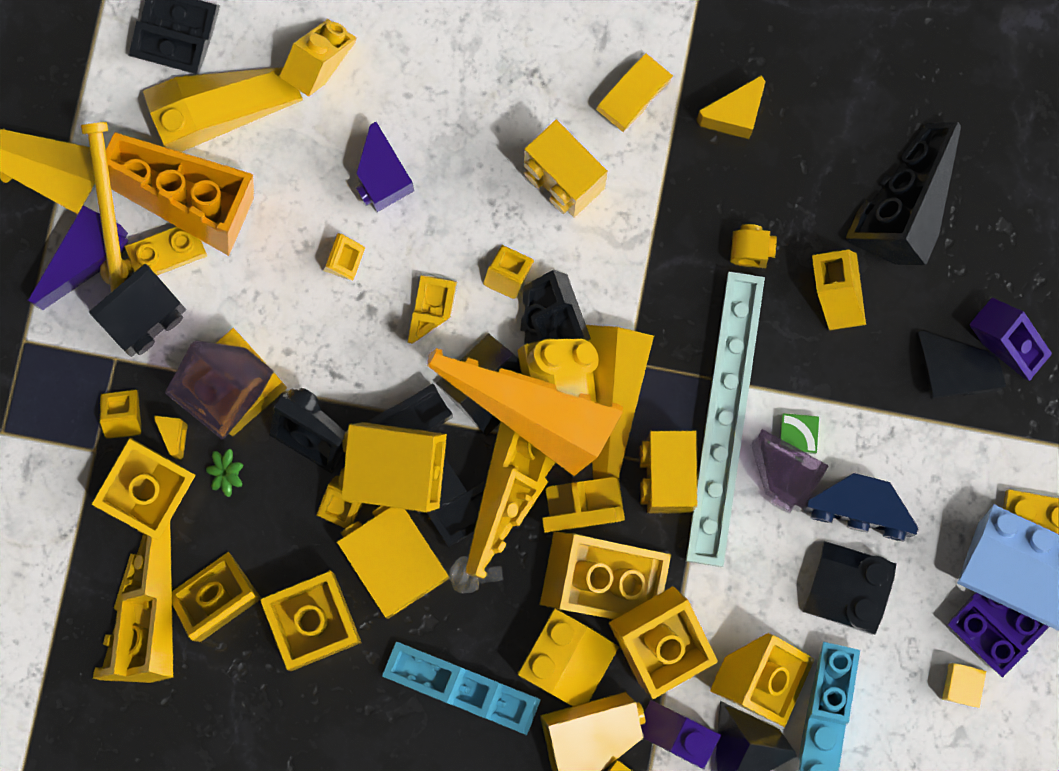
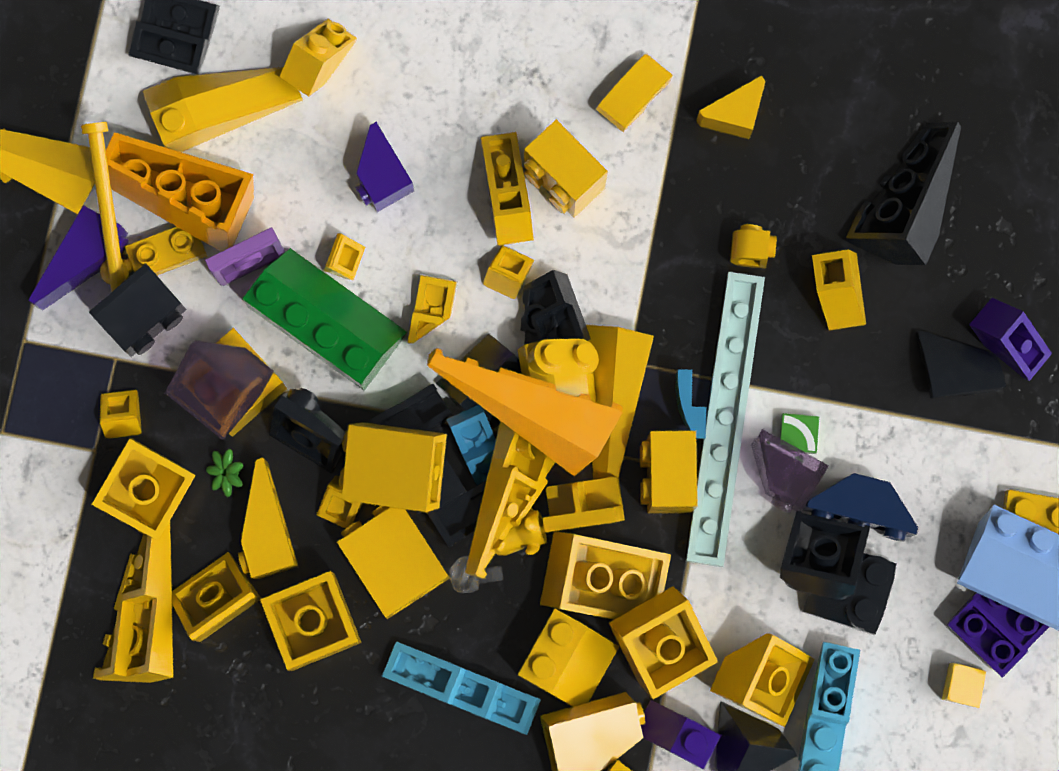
(174, 434): yellow slope -> none
(245, 257): none -> medium lavender tile
(265, 533): none -> yellow slope
(324, 317): none -> green slope
(474, 441): none -> dark azure slope
(507, 188): none -> yellow slope
(528, 533): none -> yellow animal
(693, 417): none -> dark azure slope
(824, 556): none -> black slope

